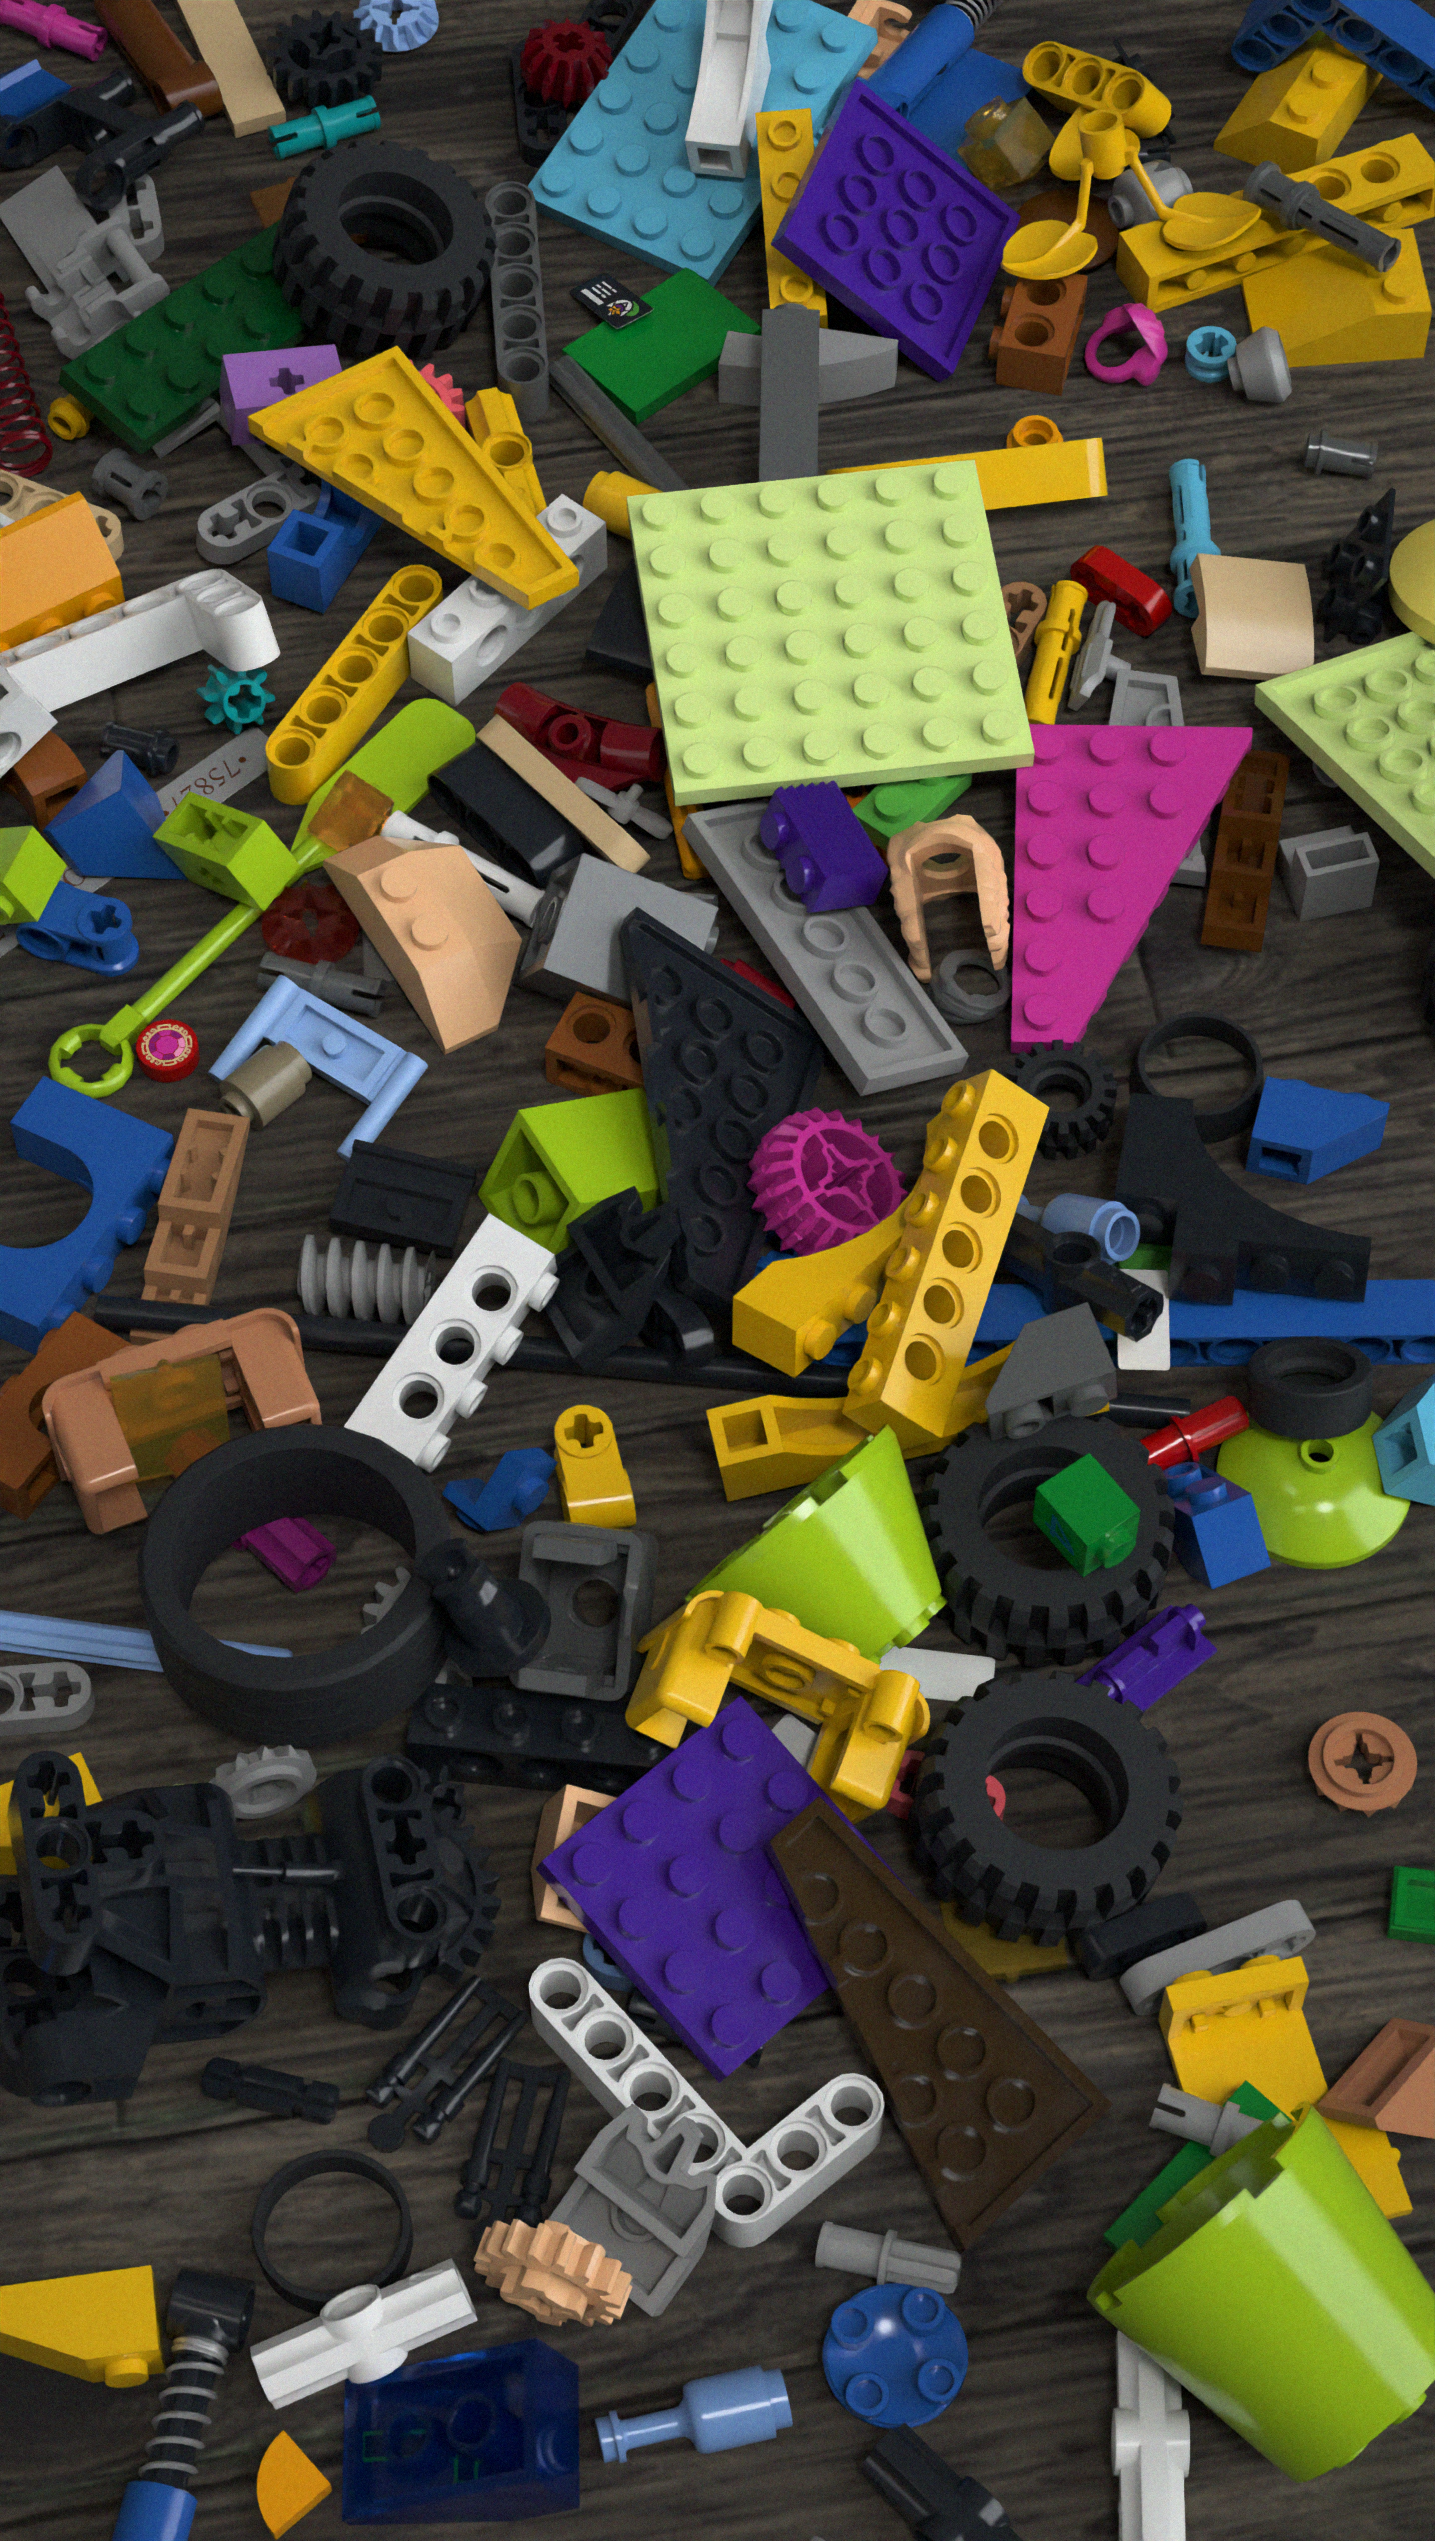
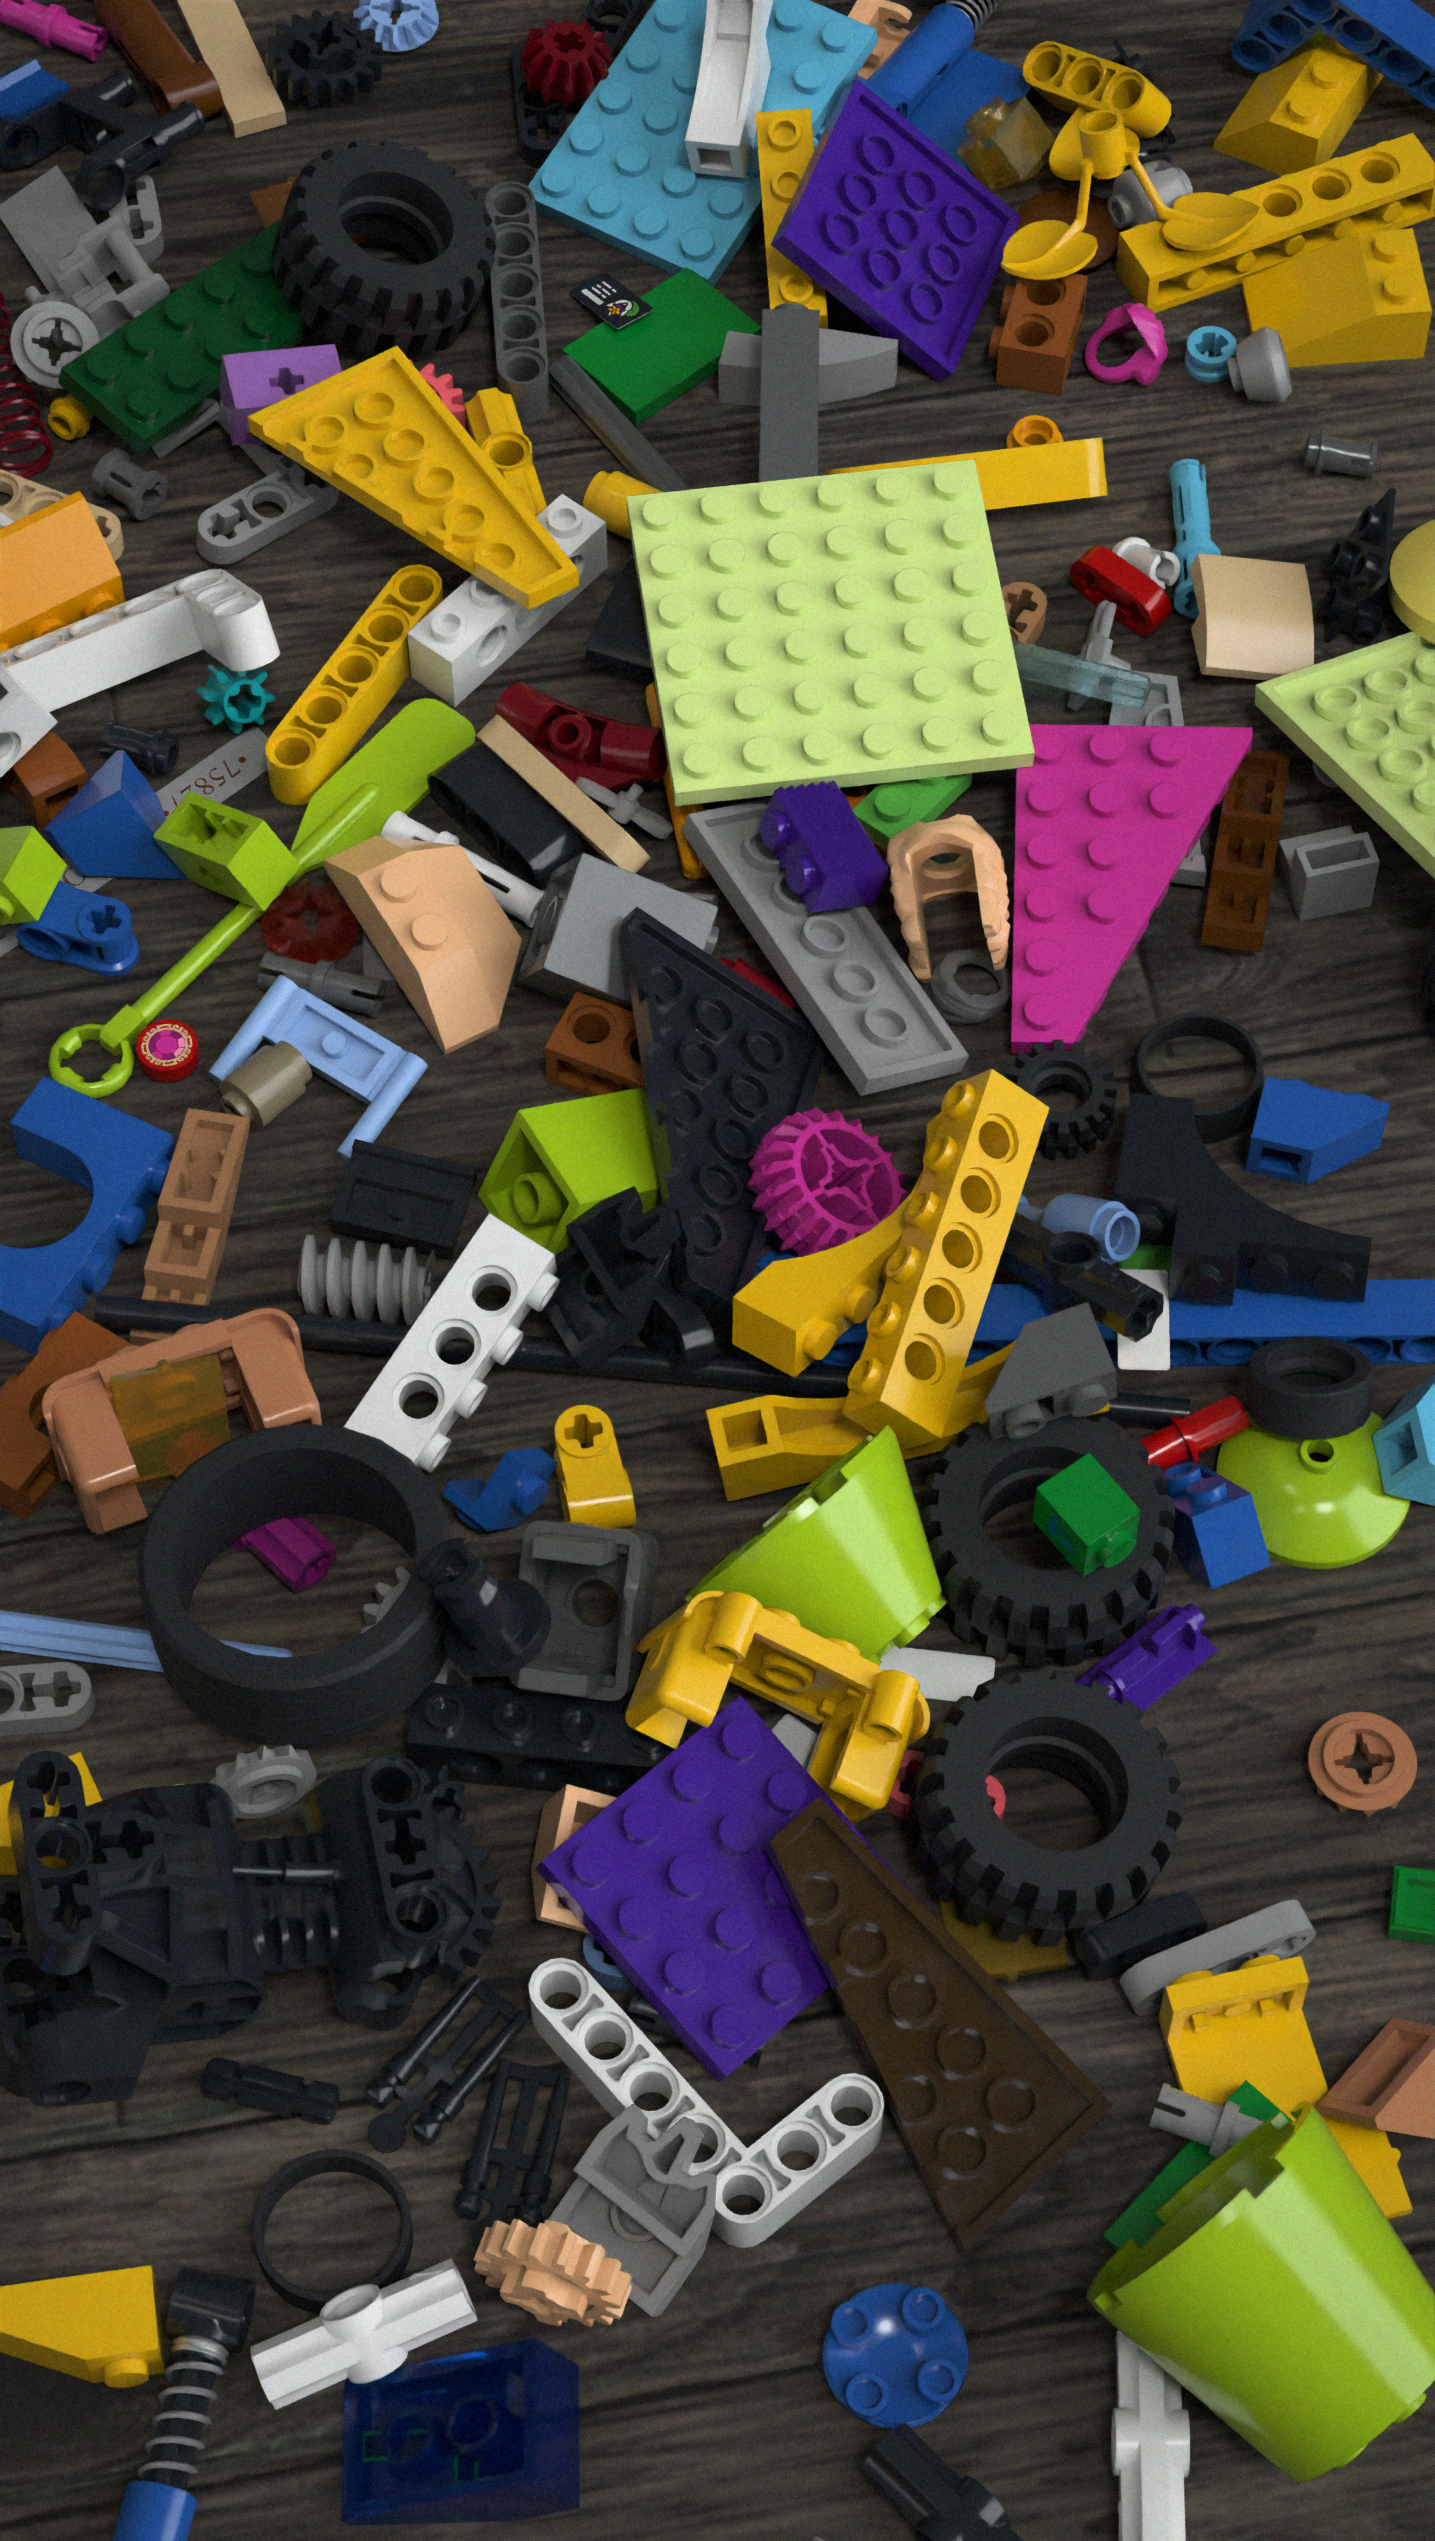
(36, 326): none -> light grey gear
(288, 2485): light orange tile -> none
(319, 550): blue arch -> none
(324, 127): teal pin -> none
(350, 813): clear orange slope -> none
(713, 2414): medium blue piece -> none
(888, 2258): light grey axle -> none
(1056, 642): yellow pin -> none
(1081, 675): none -> clear light blue axle
(1156, 564): none -> white pin
(1301, 207): dark grey pin -> none

